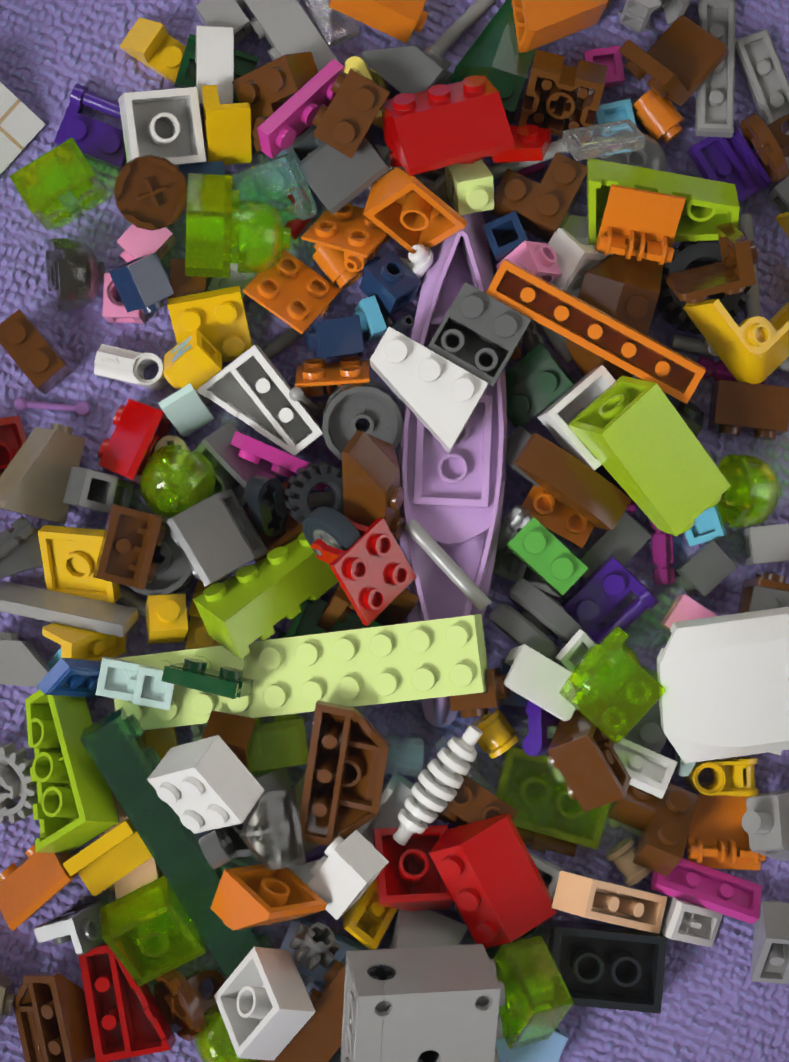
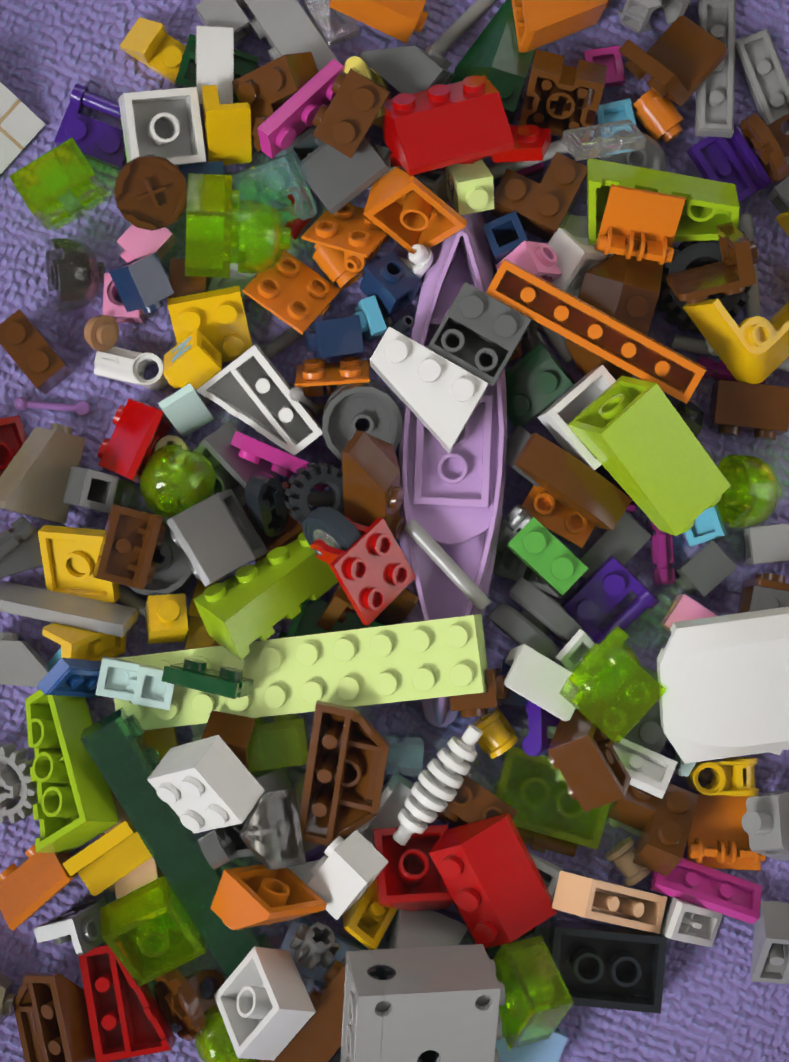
(101, 332): none -> medium nougat plate

